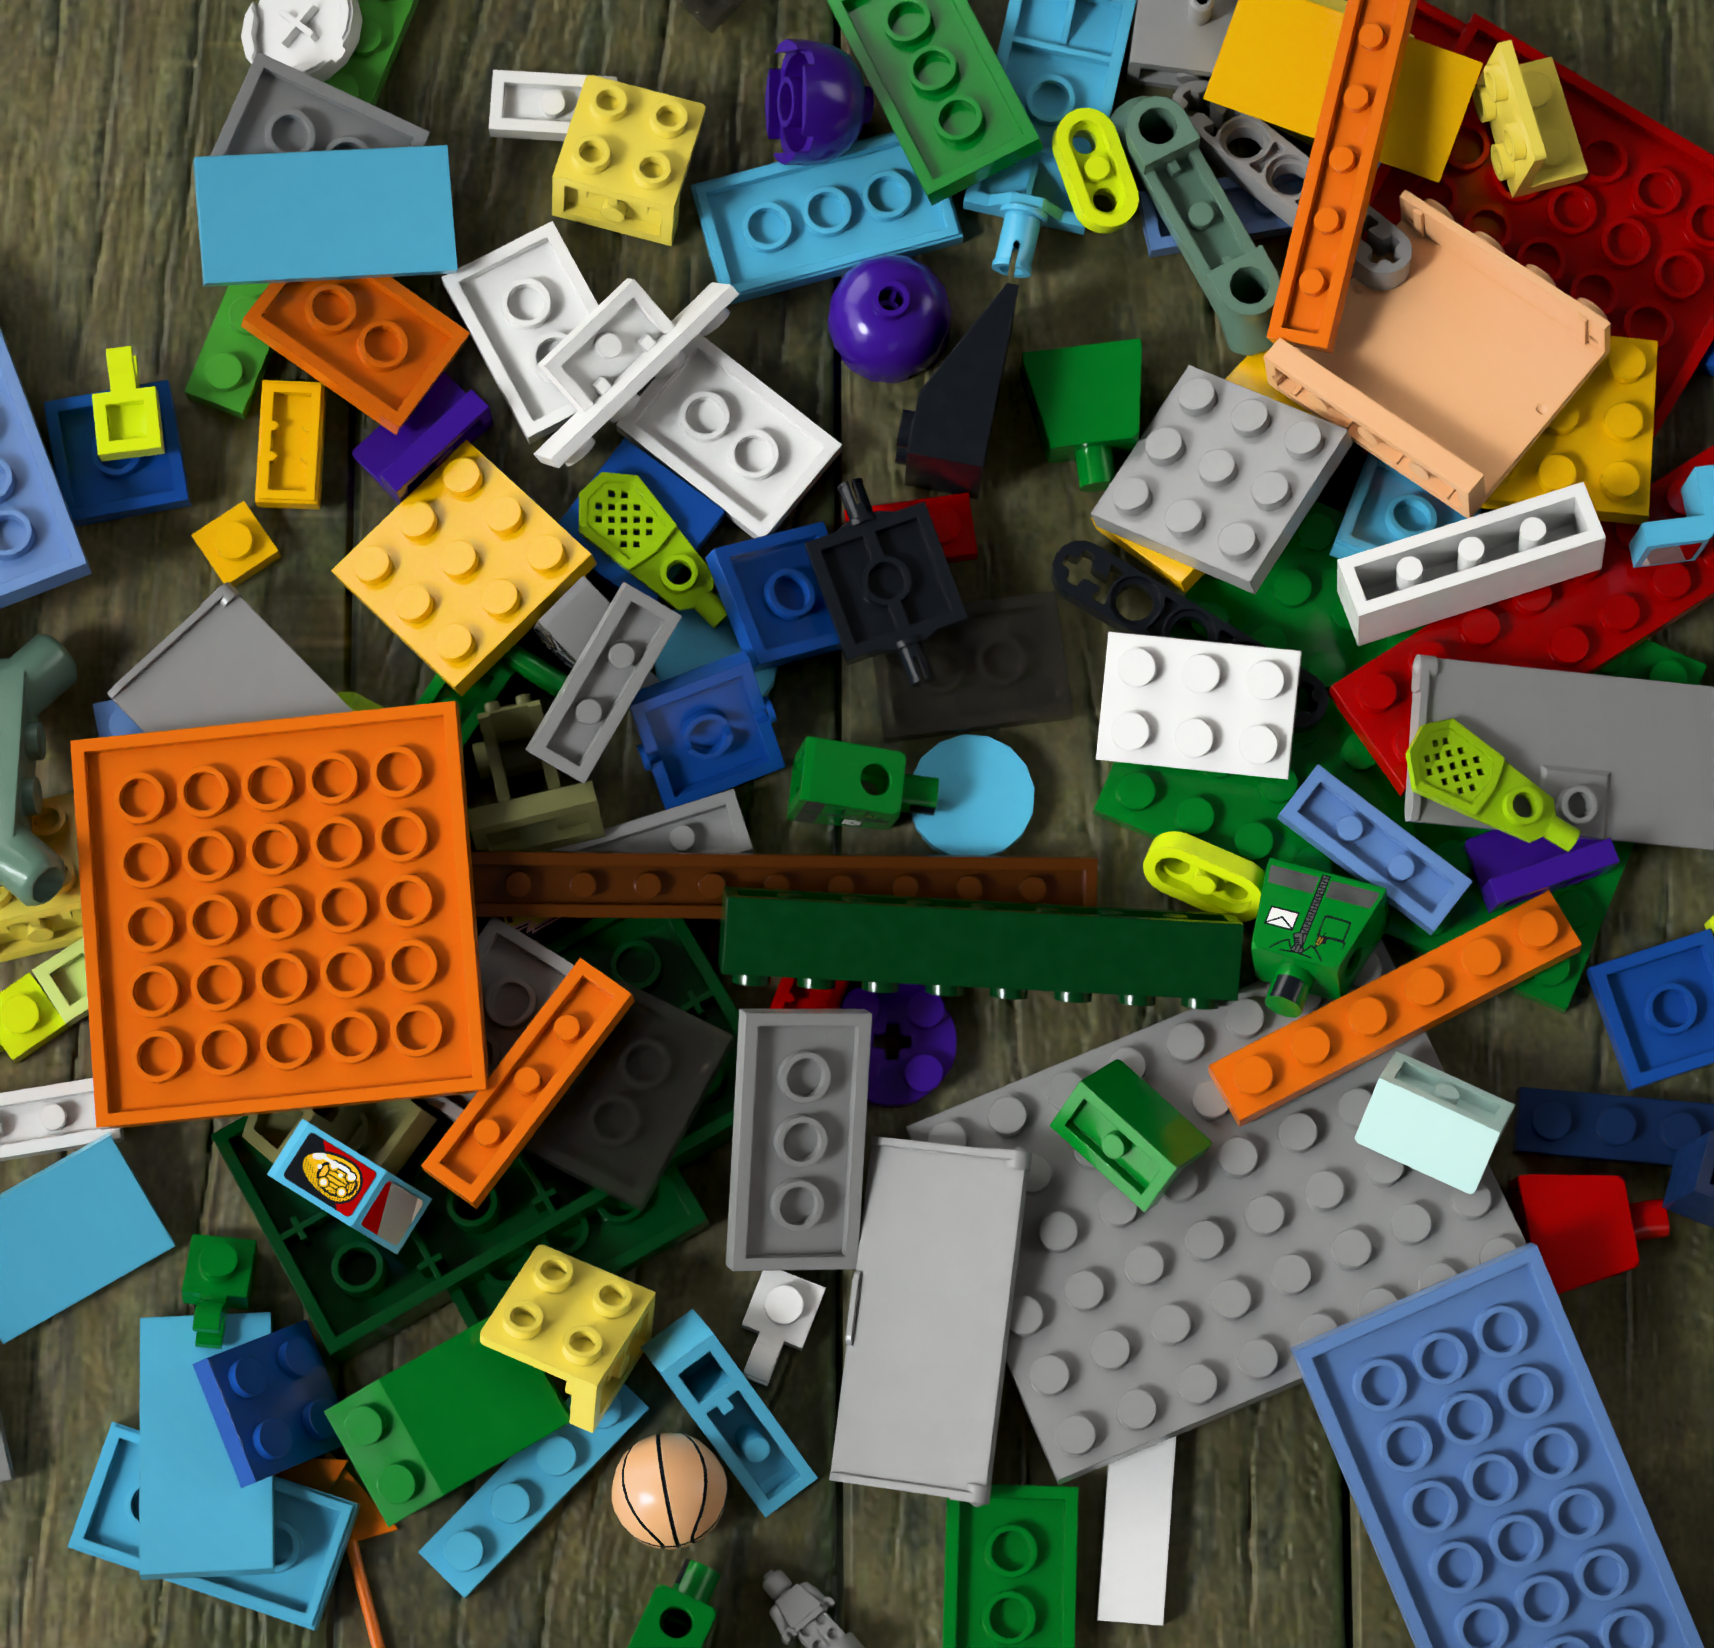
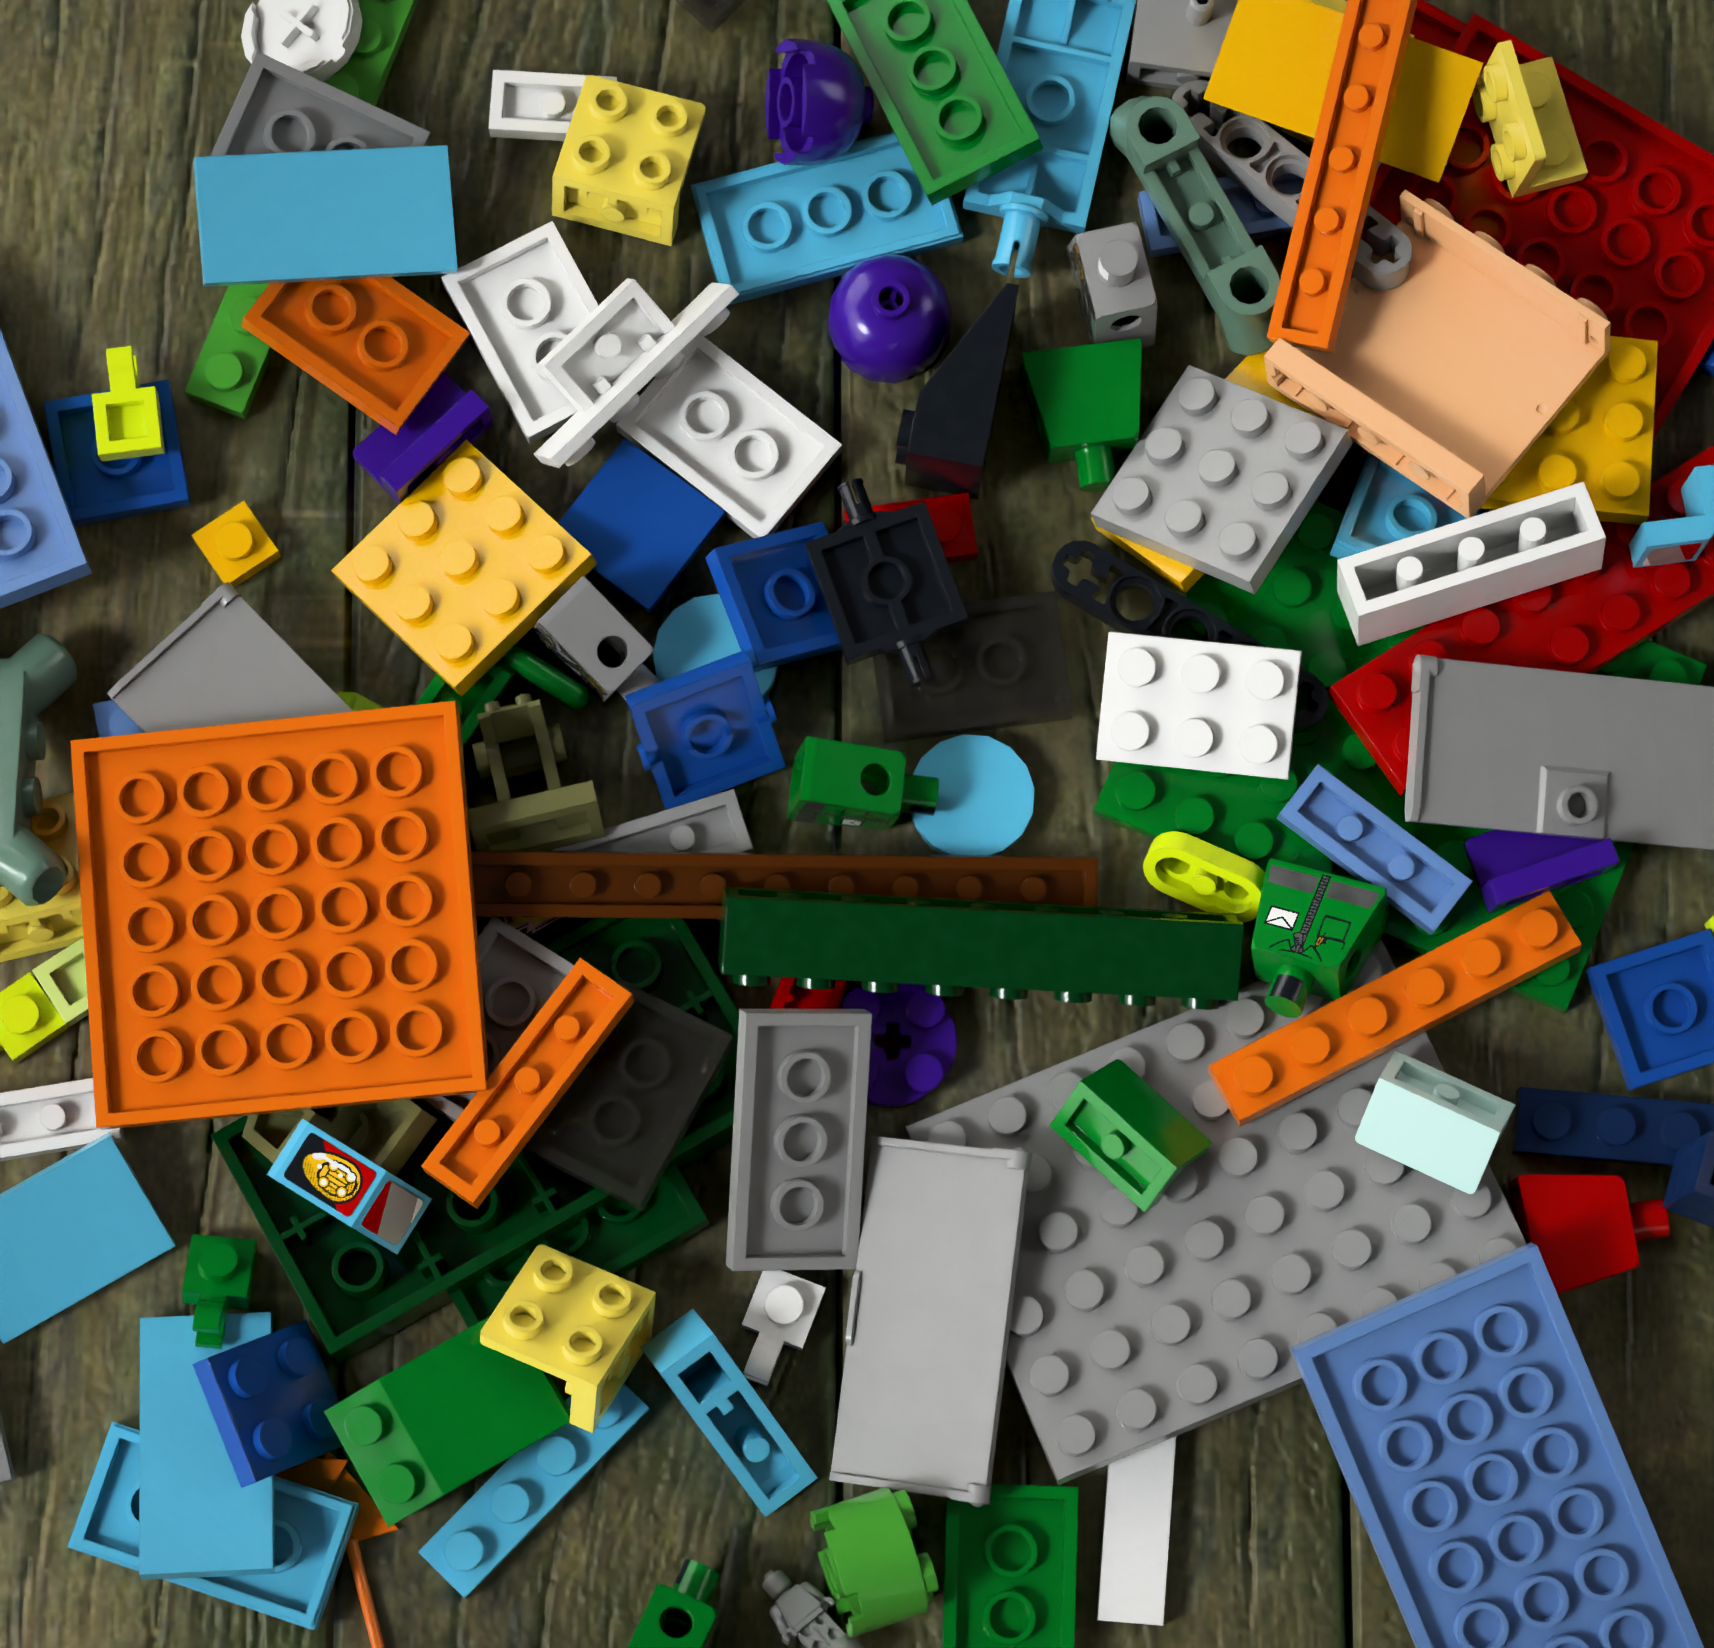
(291, 444): yellow plate -> none
(603, 682): light grey plate -> none
(656, 551): lime piece -> none
(669, 1490): light nougat piece -> none
(873, 1560): none -> bright green brick
(1096, 173): neon yellow plate -> none
(1113, 284): none -> light grey torso
(1492, 790): lime piece -> none

